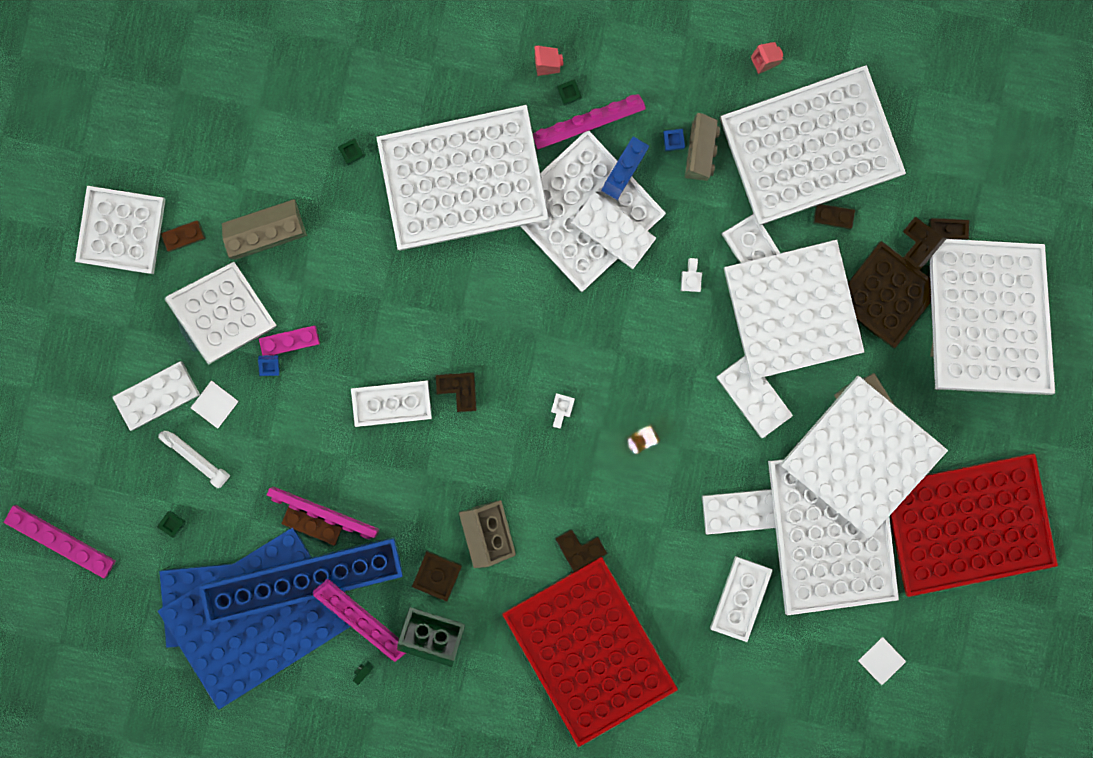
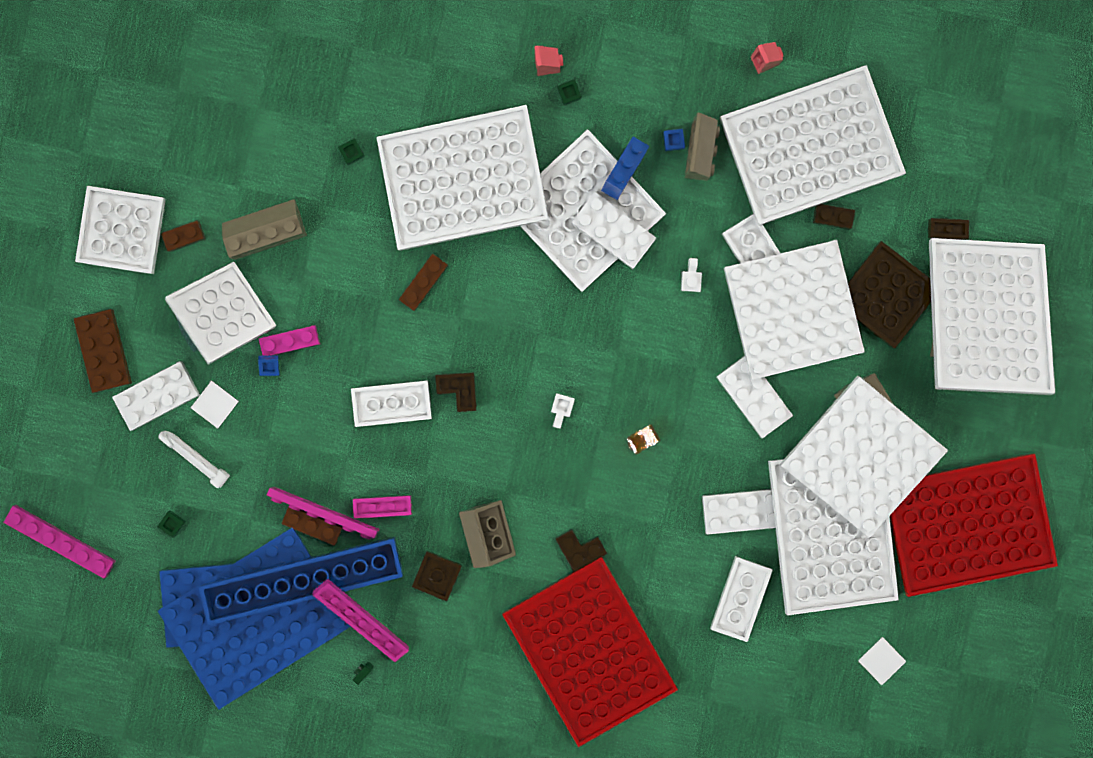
(102, 351): none -> reddish brown plate
(382, 506): none -> dark pink plate
(423, 282): none -> reddish brown plate
(430, 637): dark green brick -> none
(588, 121): dark pink plate -> none
(926, 242): dark brown plate -> none

